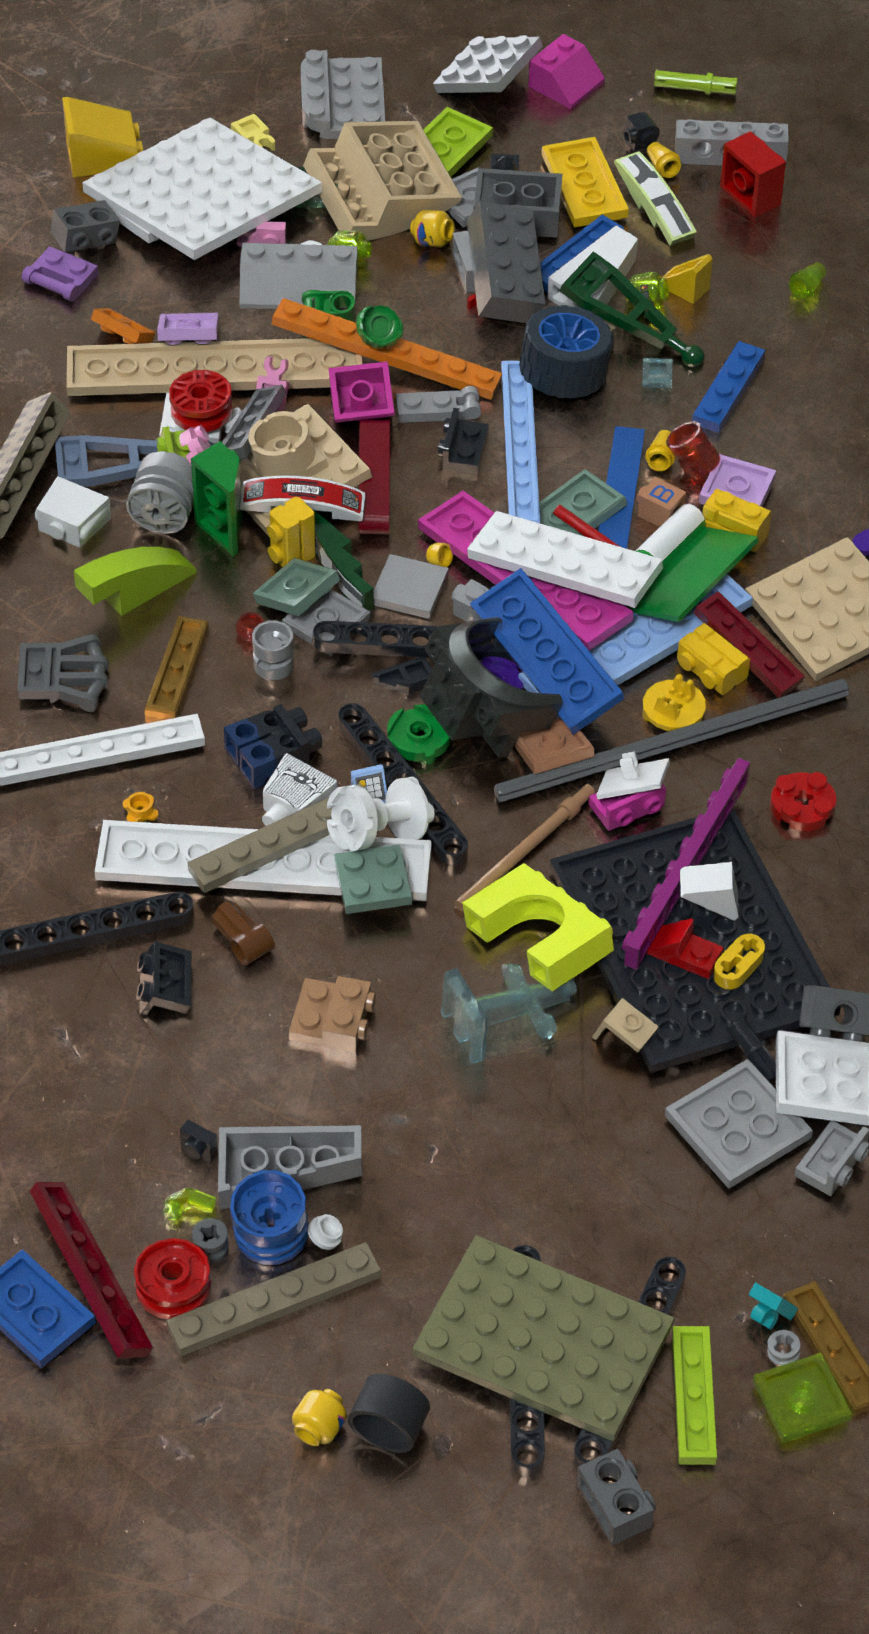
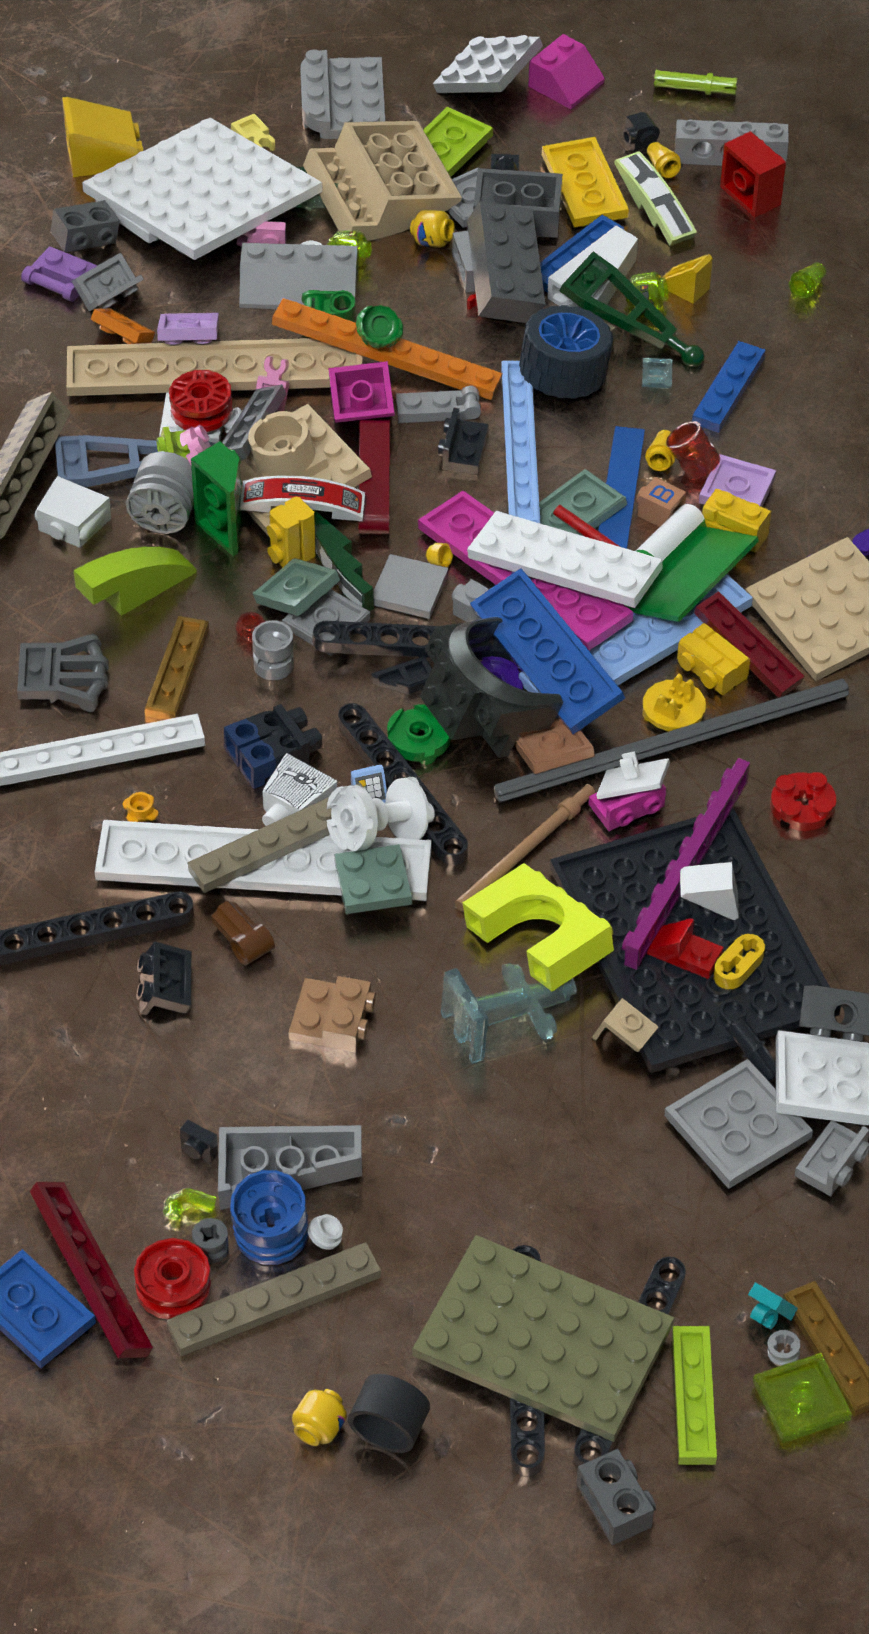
(106, 281): none -> light grey bracket

